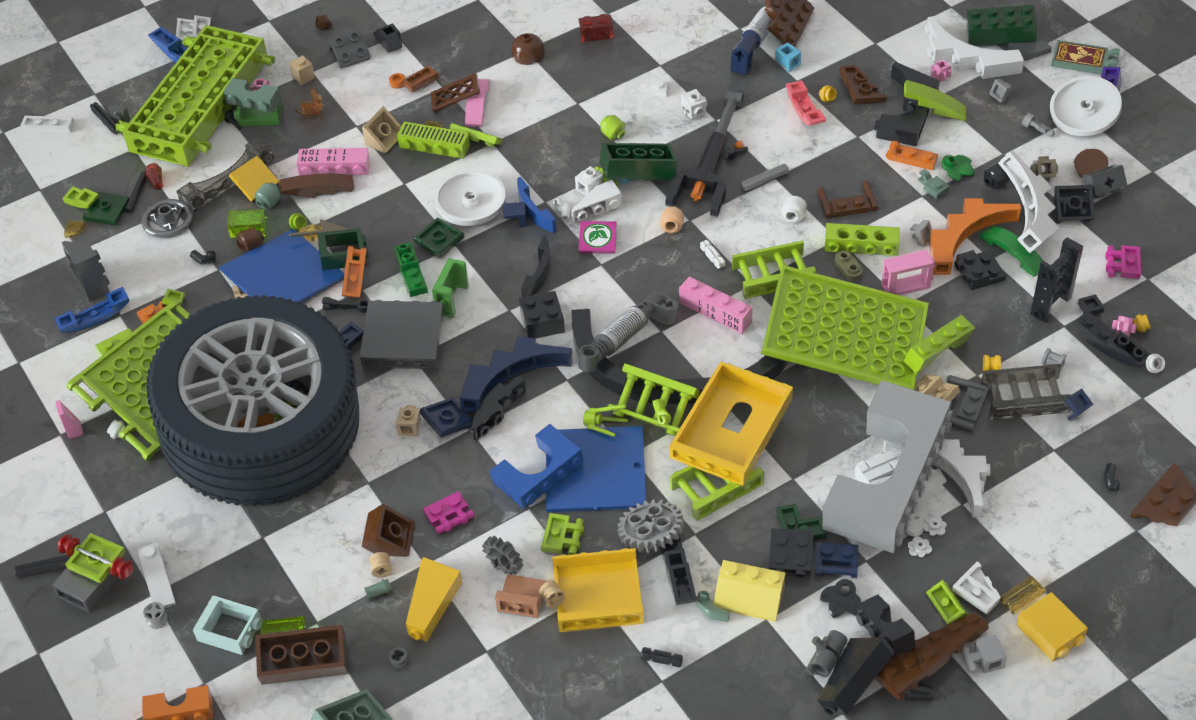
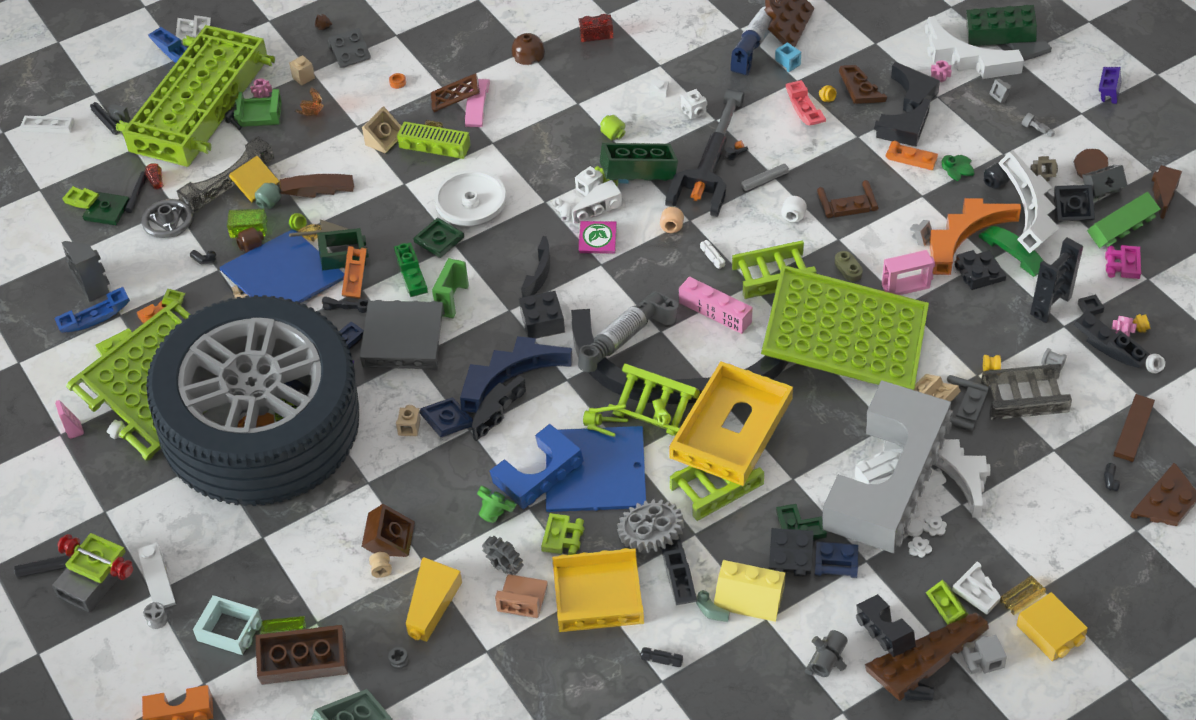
(74, 228): clear yellow tile -> none
(264, 99): sand green arch -> none
(333, 161): bright pink brick -> none
(378, 589): sand green pin -> none
(389, 37): black slope -> none
(420, 79): dark orange plate -> none
(446, 509): dark pink plate -> none
(475, 135): lime plate -> none
(493, 504): none -> bright green plate
(515, 210): dark blue panel -> none
(541, 218): blue slope -> none
(552, 594): tan wheel -> none
(839, 600): black plate -> none
(854, 673): black slope -> none
(862, 239): lime brick -> none
(927, 350): lime arch -> none
(931, 98): lime slope -> none
(934, 186): sand green plate -> none
(1078, 403): dark blue panel -> none
(1084, 57): tile -> none
(1085, 106): white dish -> none
(1124, 219): none -> bright green brick
(1134, 428): none -> reddish brown tile
(1164, 187): none -> reddish brown slope

